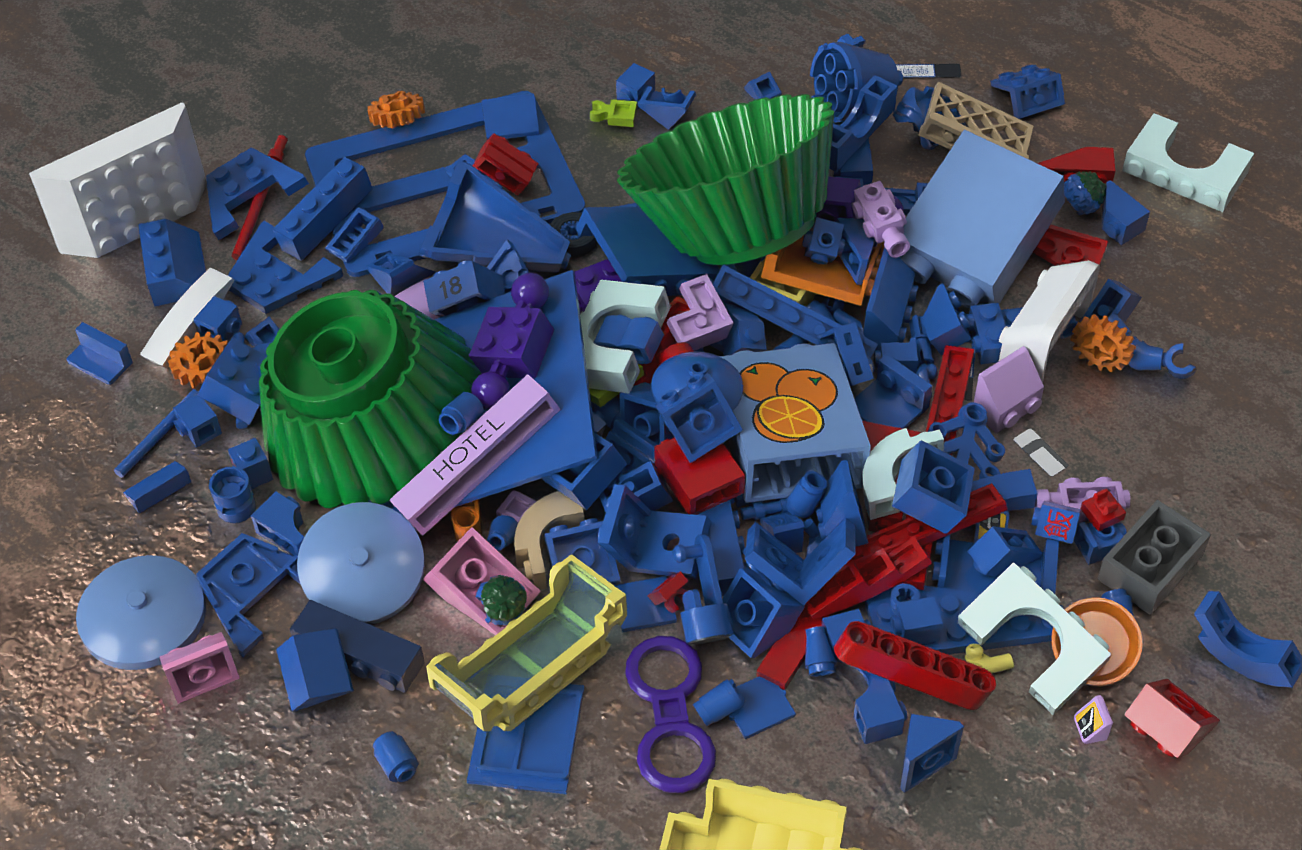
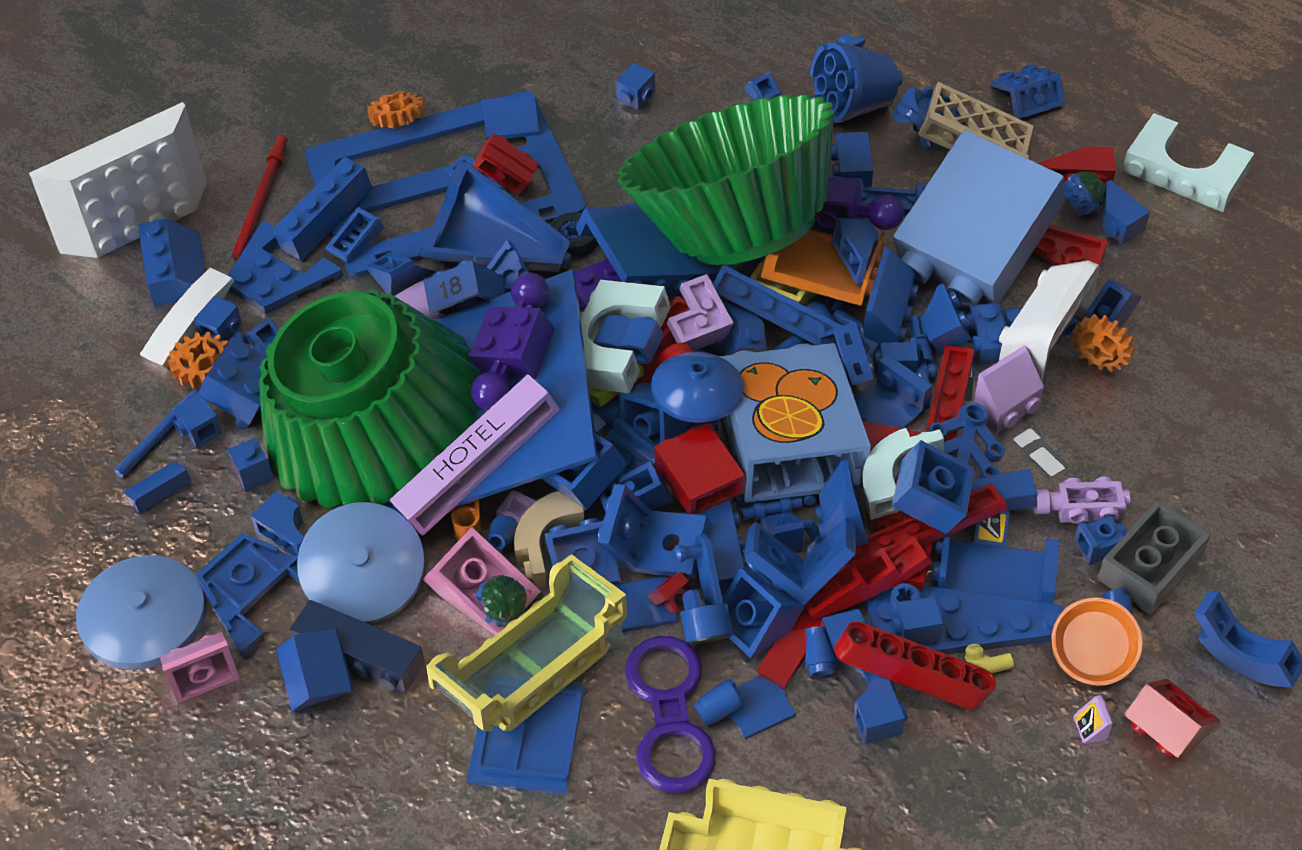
(99, 354): blue panel -> none
(232, 494): blue wheel -> none
(243, 179): blue wing -> none
(395, 757): blue brick -> none
(460, 413): blue brick -> none
(617, 113): lime plate -> none
(665, 106): blue slope -> none
(698, 416): blue plate -> none
(806, 494): blue piece -> none
(824, 241): blue brick -> none
(871, 109): blue arch -> none
(881, 217): lavender brick -> none
(928, 748): blue slope -> none
(929, 70): sticker -> none
(1001, 548): blue slope -> none
(1018, 594): light aqua arch -> none
(1056, 521): blue brick -> none
(1103, 510): red tile -> none
(1154, 358): blue piece -> none

